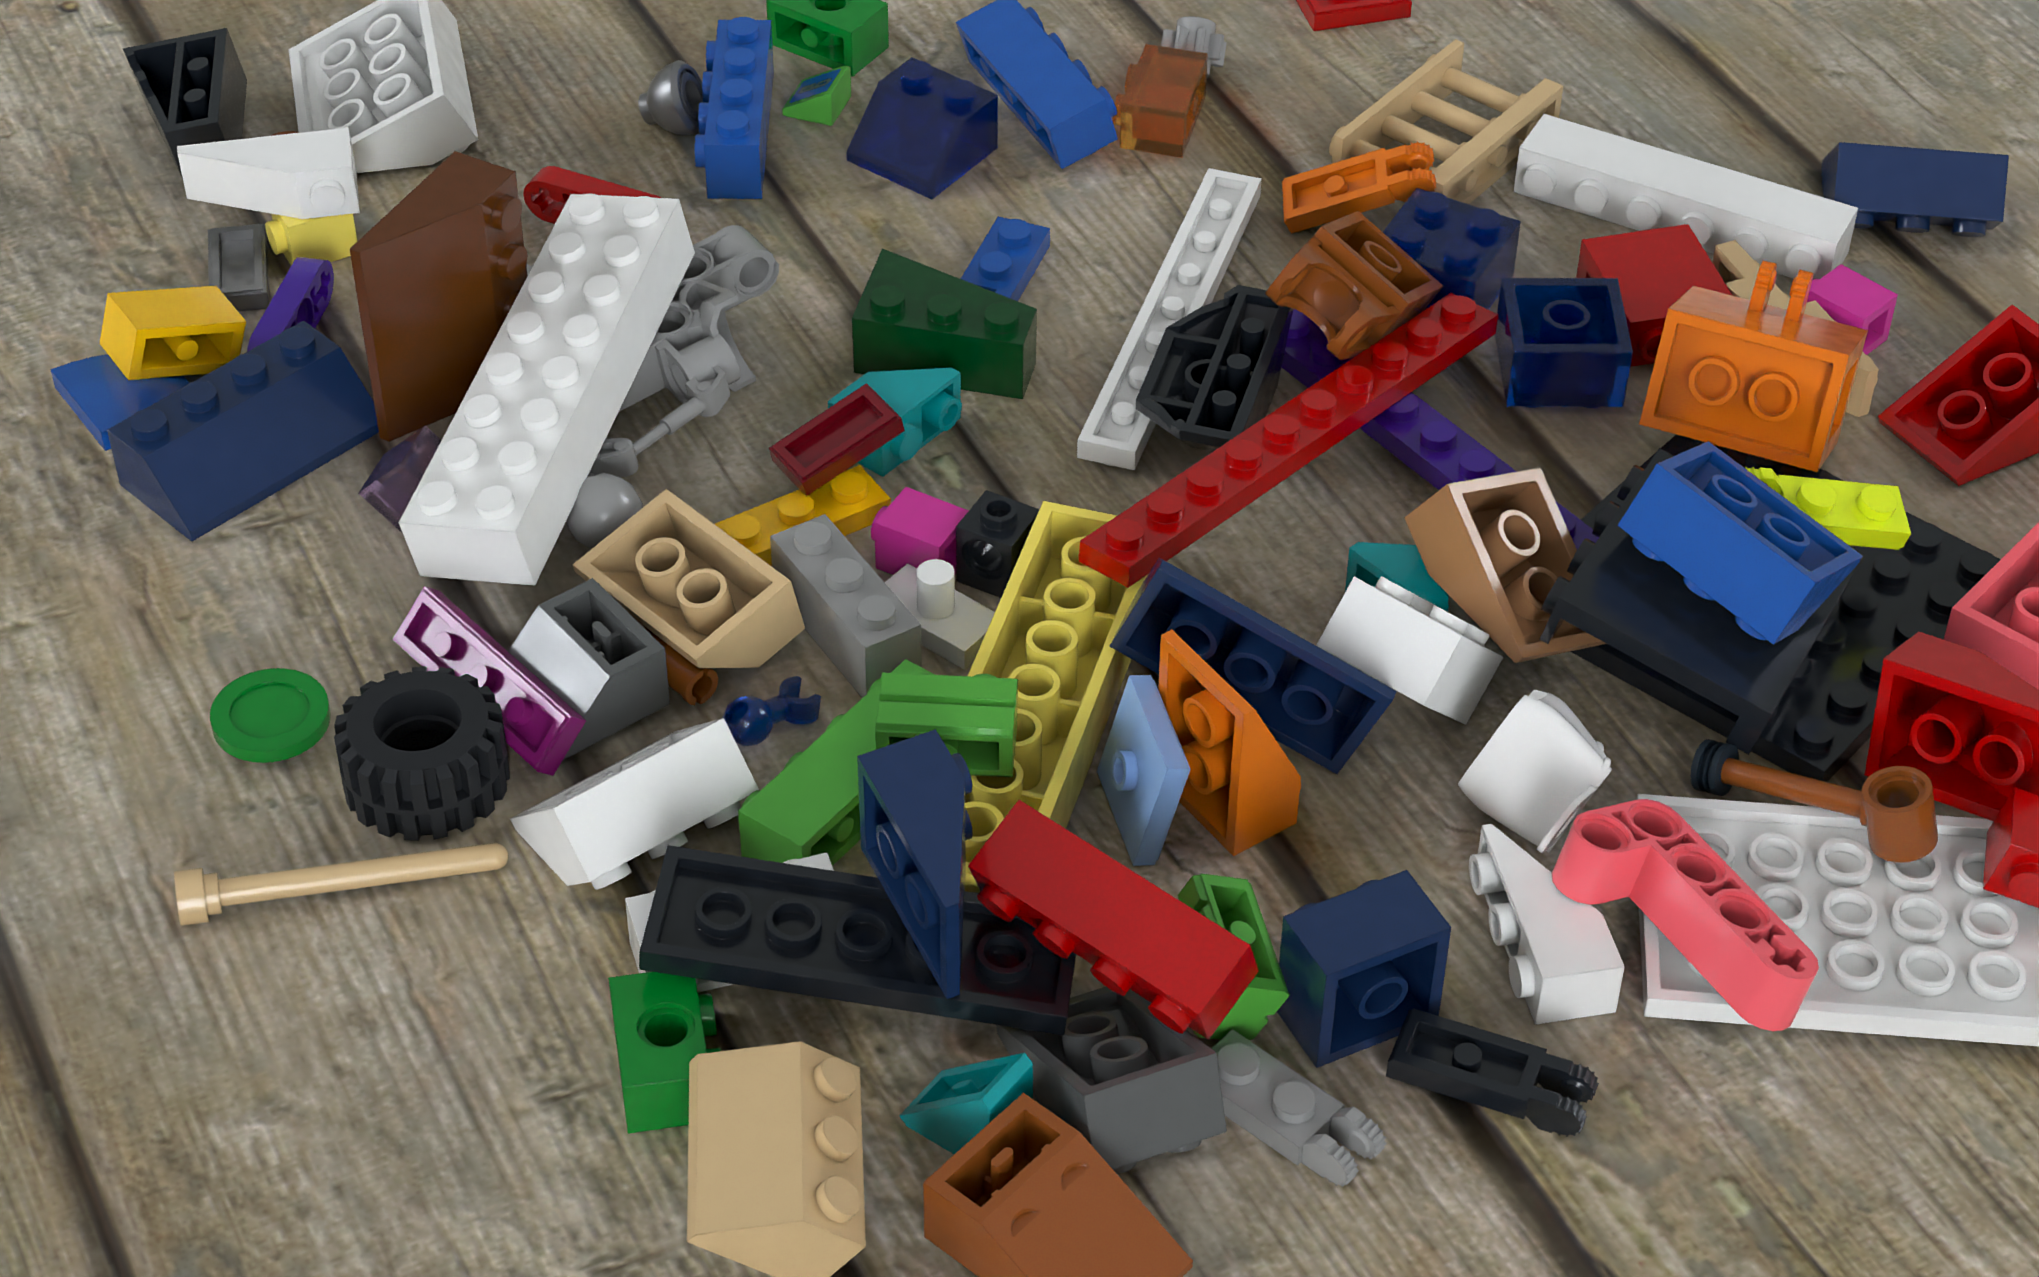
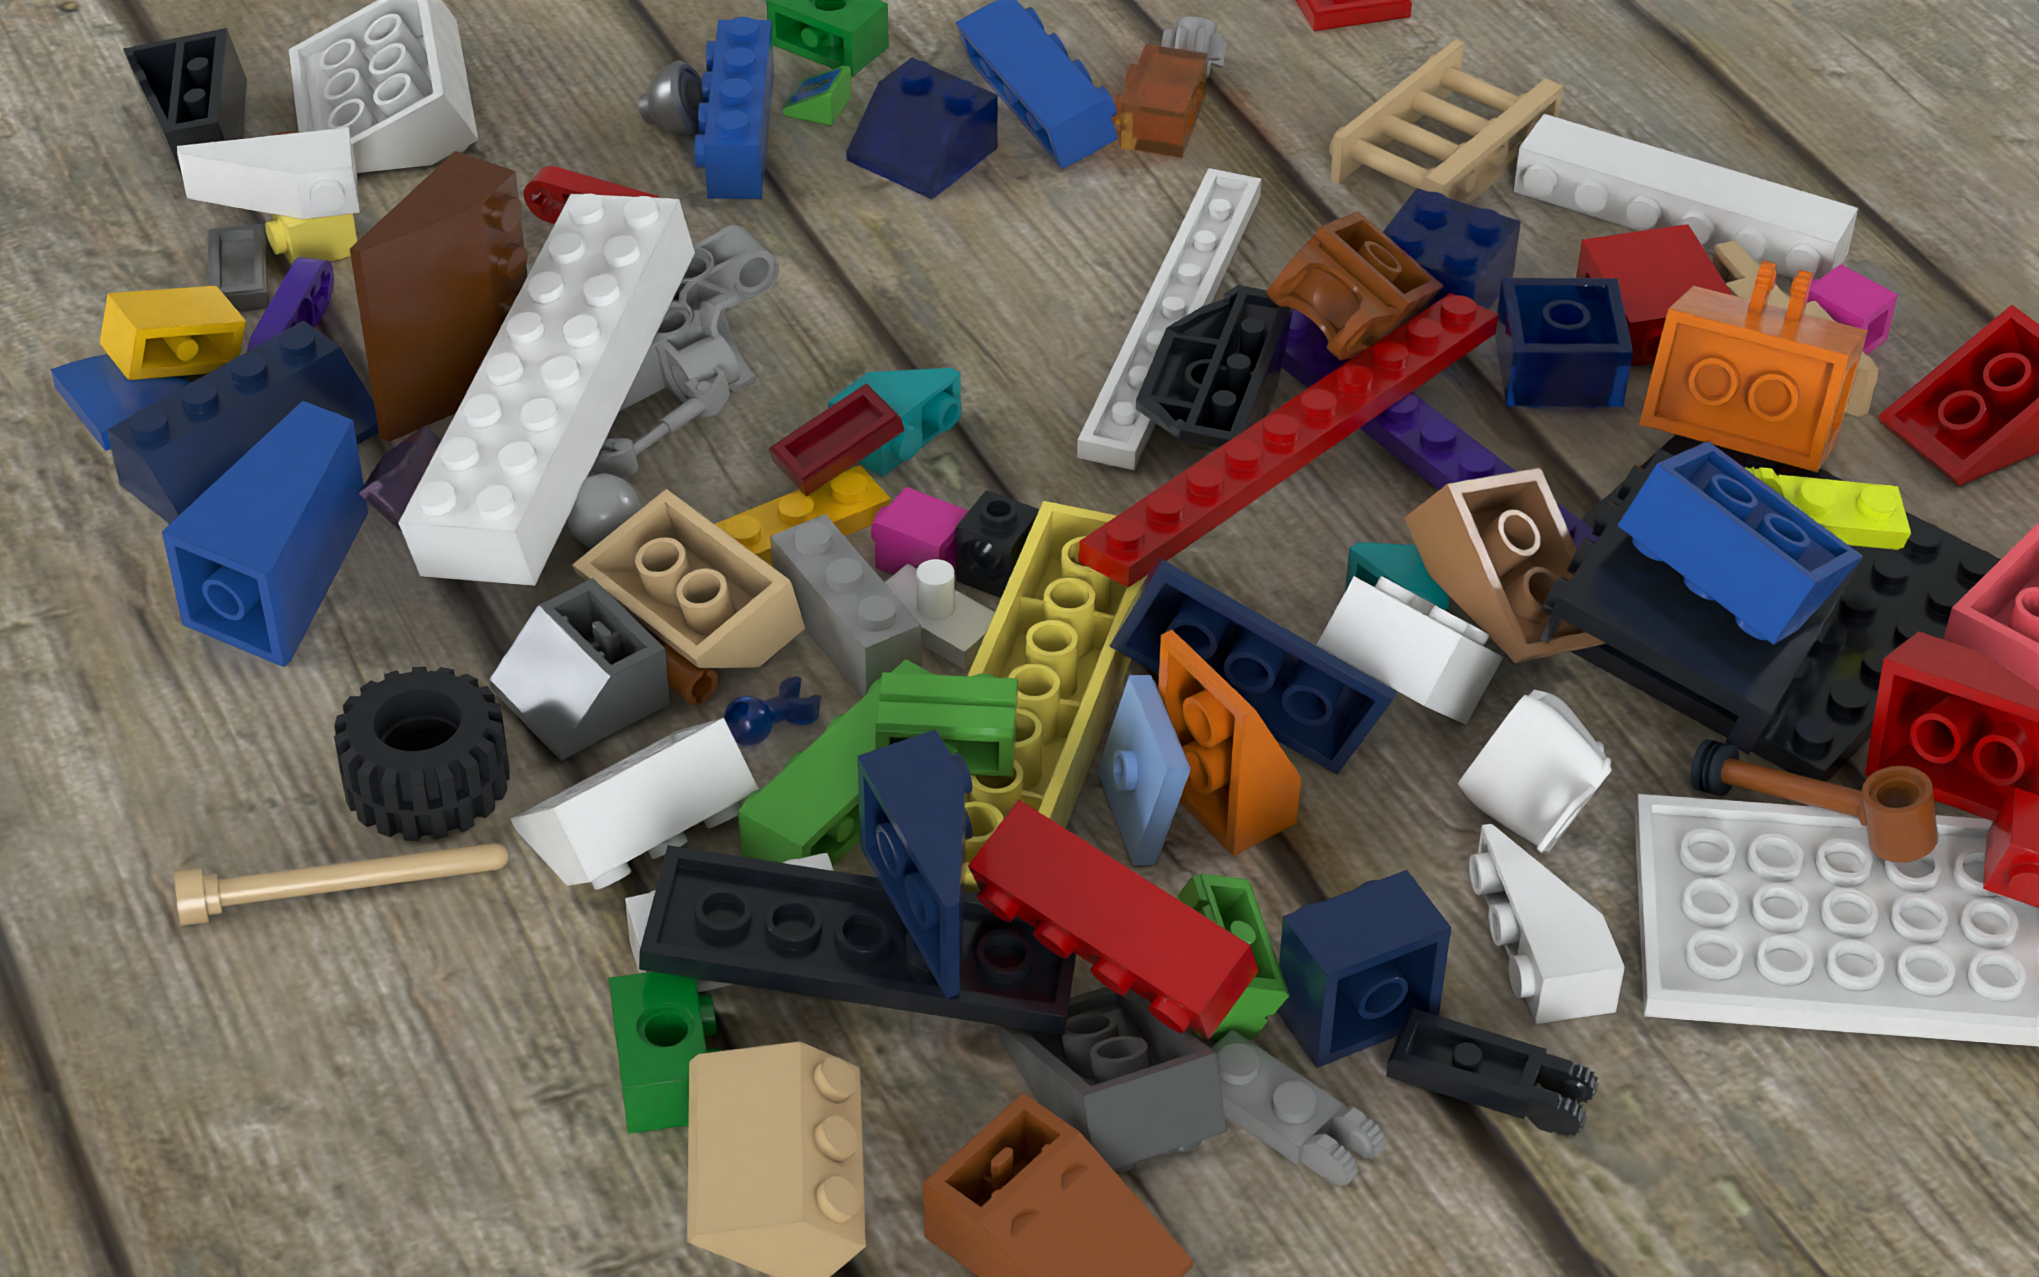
(270, 535): none -> blue slope
(270, 715): green piece -> none
(534, 717): magenta tile -> none
(934, 320): dark green wedge -> none
(968, 1099): teal slope -> none
(1008, 257): blue plate -> none
(1356, 185): orange hinge -> none
(1694, 900): coral beam -> none
(1918, 187): dark blue slope -> none

